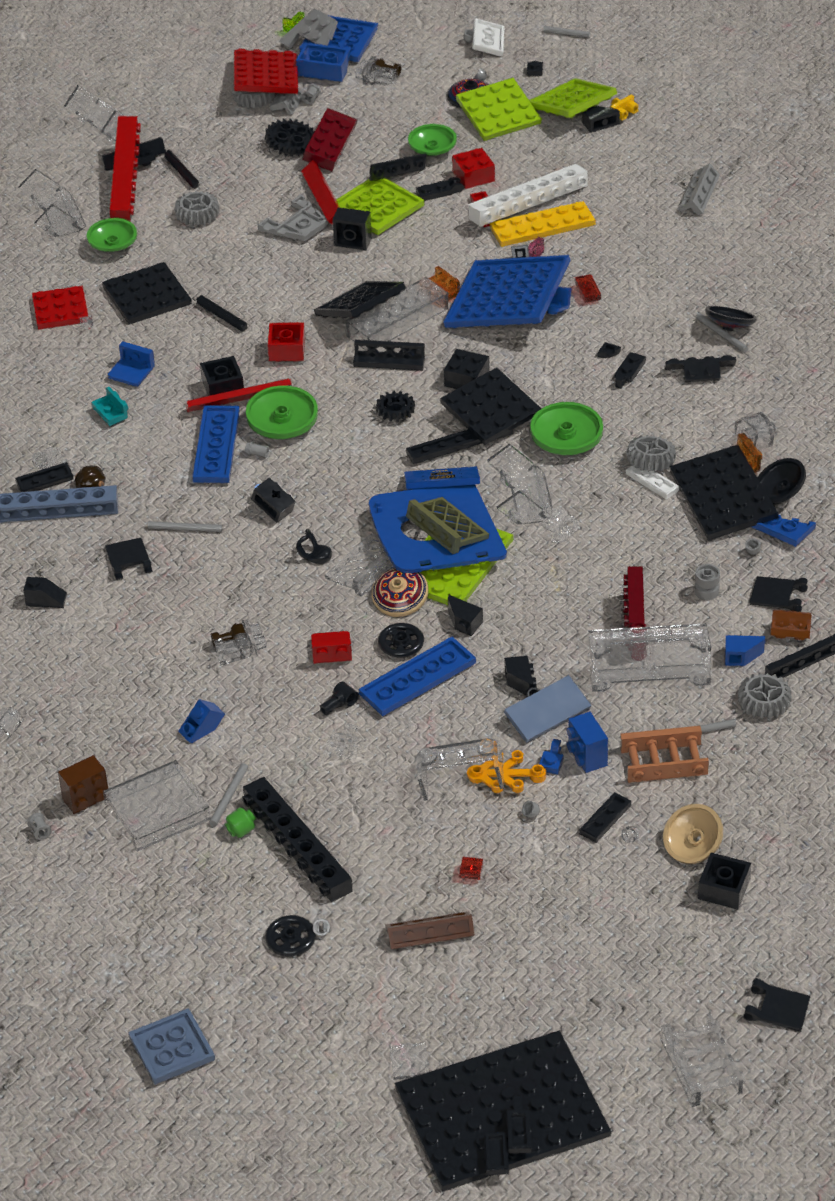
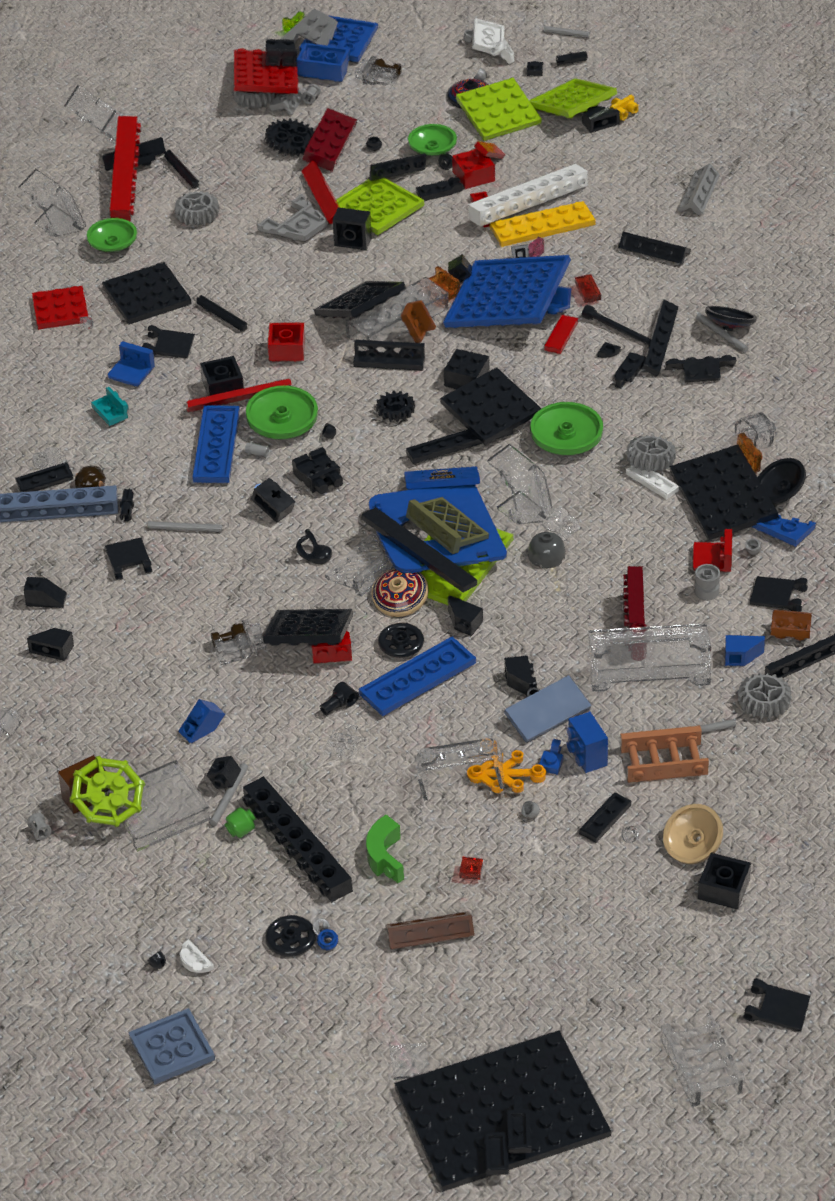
(51, 643): none -> black slope
(100, 782): none -> lime plate
(127, 505): none -> black axle
(157, 960): none -> black hinge
(170, 342): none -> black flag
(194, 959): none -> white plate
(224, 772): none -> black brick
(280, 49): none -> black hips
(308, 626): none -> black plate
(317, 471): none -> black hips
(327, 934): none -> blue plate
(329, 431): none -> black hinge
(374, 143): none -> black plate
(379, 838): none -> bright green arch
(417, 320): none -> dark orange bracket
(419, 549): none -> black tile
(448, 158): none -> black plate
(460, 268): none -> black brick
(489, 150): none -> red tile
(504, 50): none -> white bracket
(546, 550): none -> dark grey cylinder
(561, 334): none -> red tile
(571, 58): none -> black axle
(590, 313): none -> black piece
(653, 247): none -> black fence
(660, 337): none -> black plate
(714, 553): none -> red bracket

